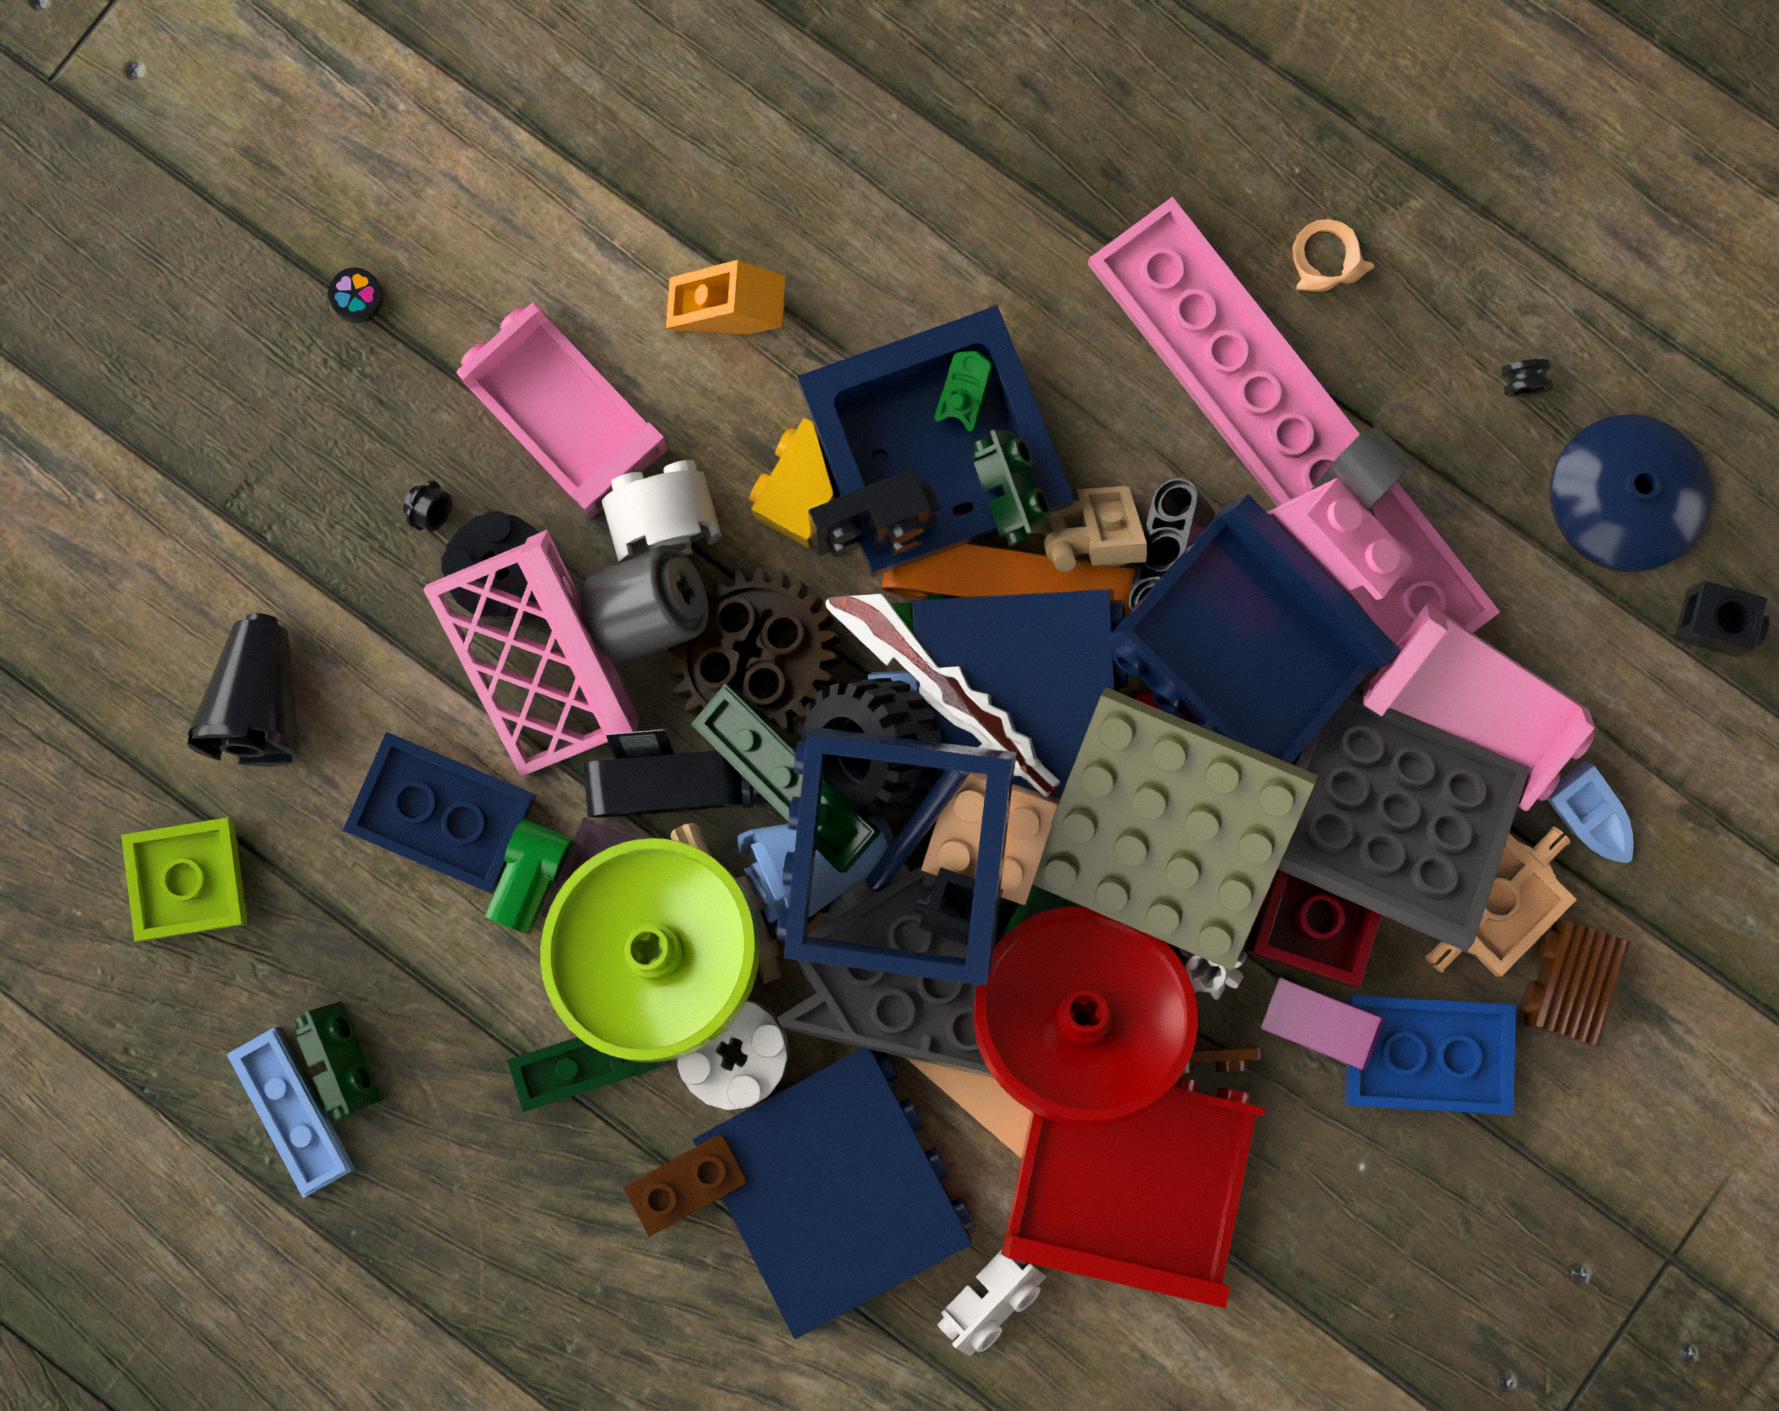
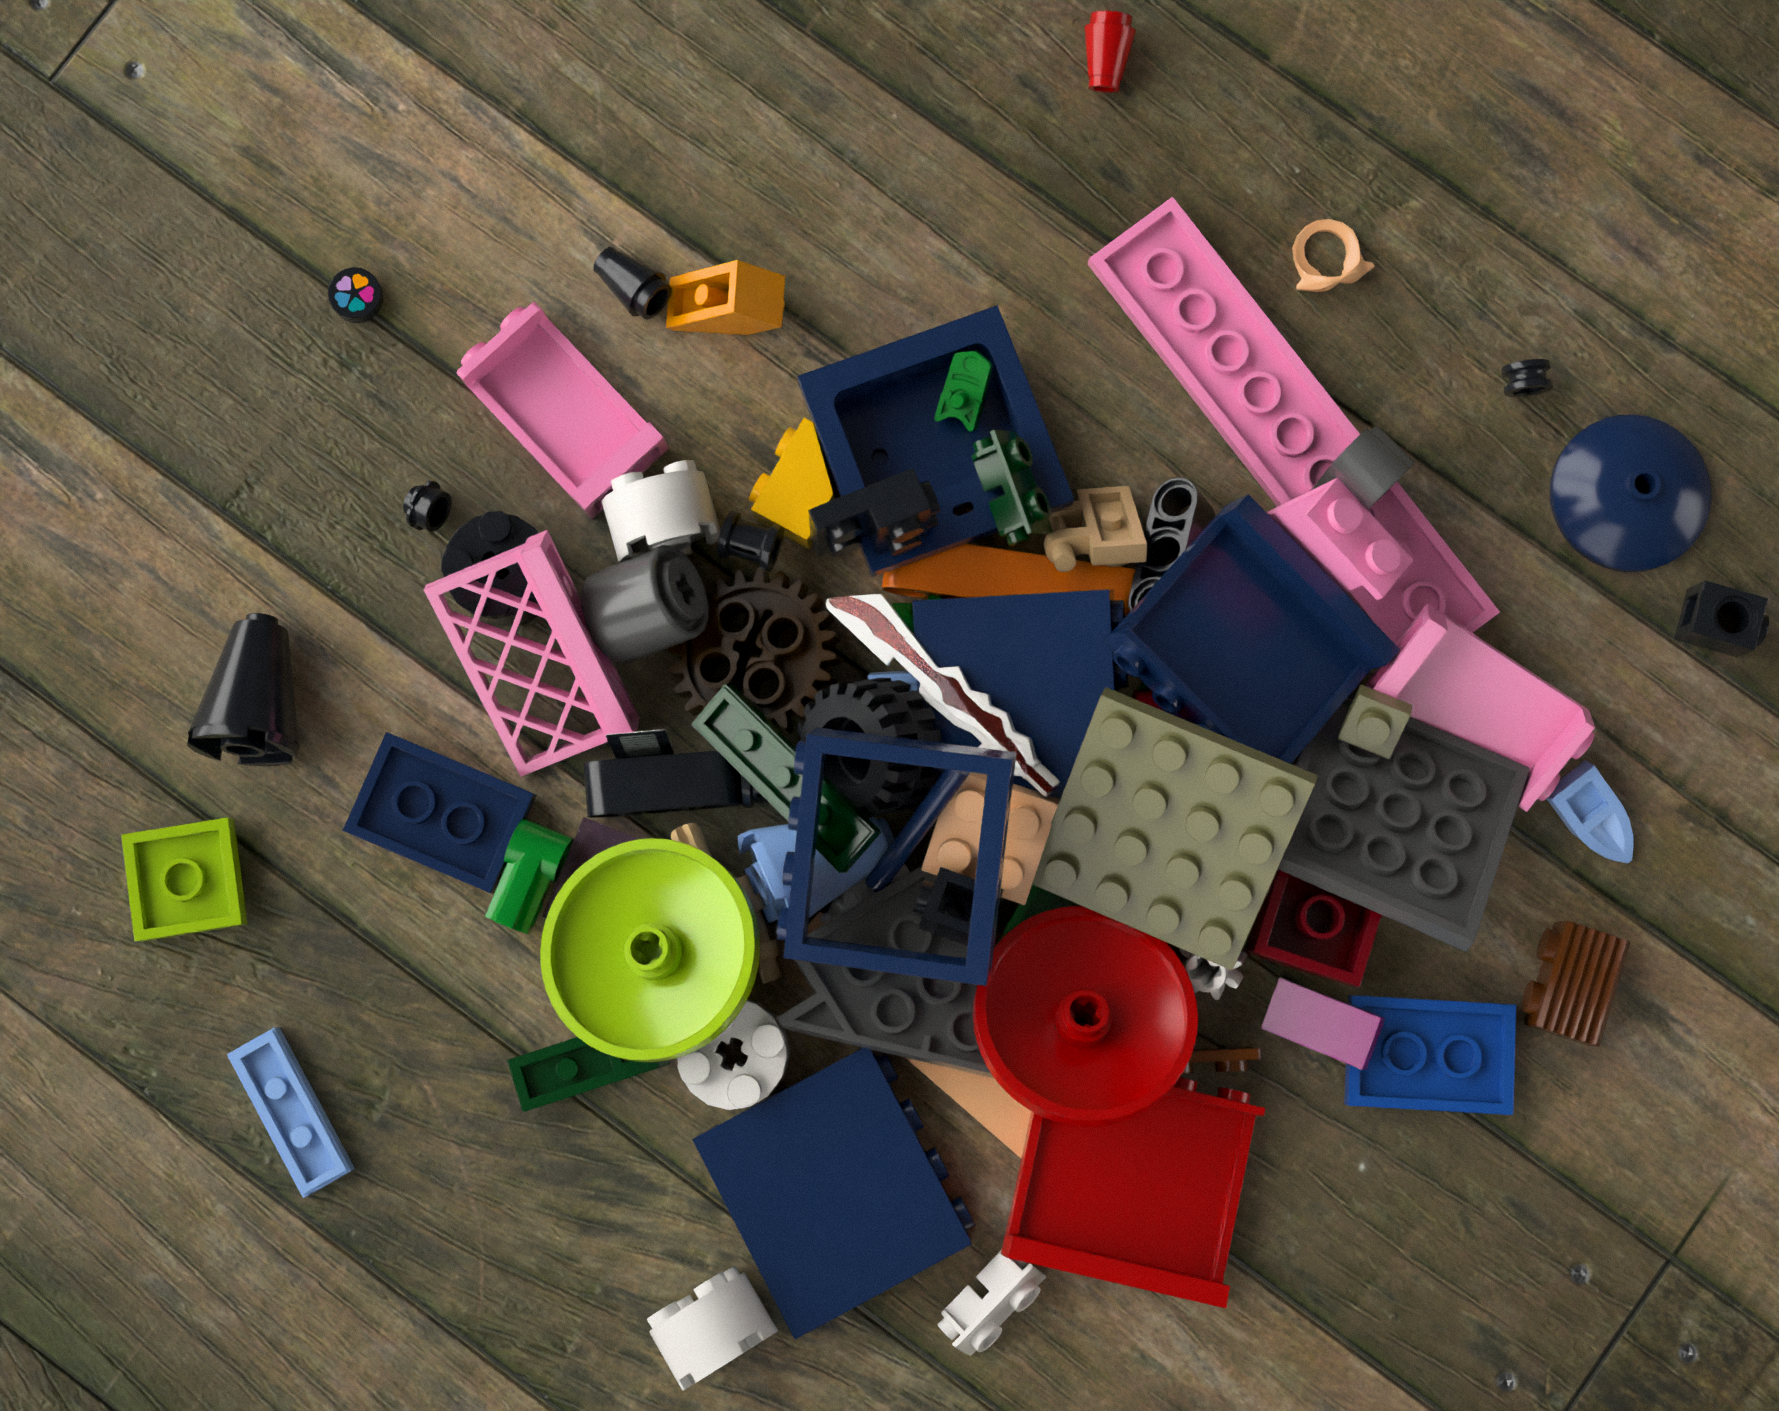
(329, 1037): dark green hinge -> none
(635, 284): none -> black cone
(685, 1184): reddish brown bracket -> none
(713, 1329): none -> white brick
(750, 541): none -> black bush
(1108, 49): none -> red cone
(1375, 721): none -> olive plate
(1519, 907): light nougat plate -> none

